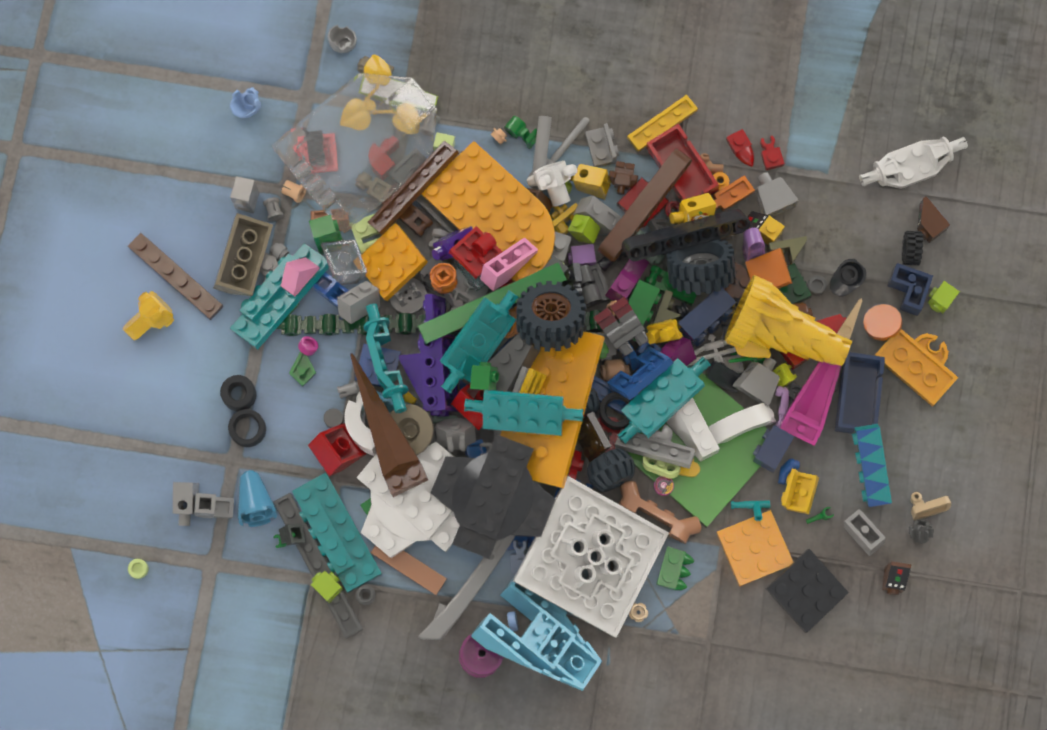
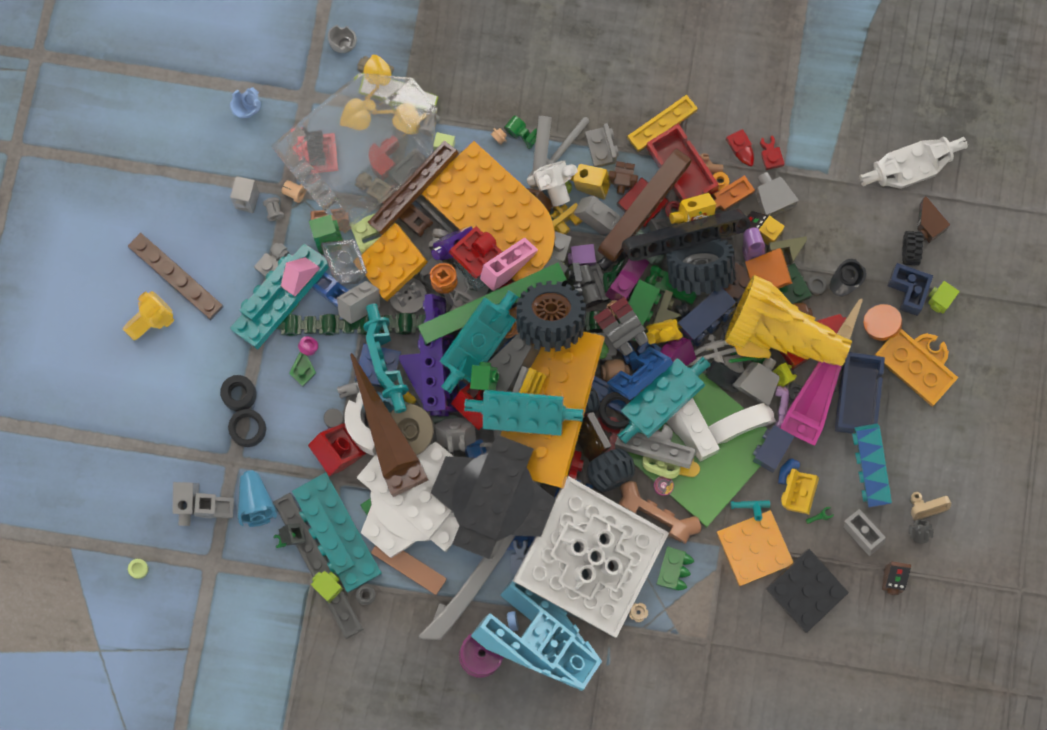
(243, 256): dark tan slope -> none
(584, 228): lime brick -> none
(612, 275): none -> dark green hand

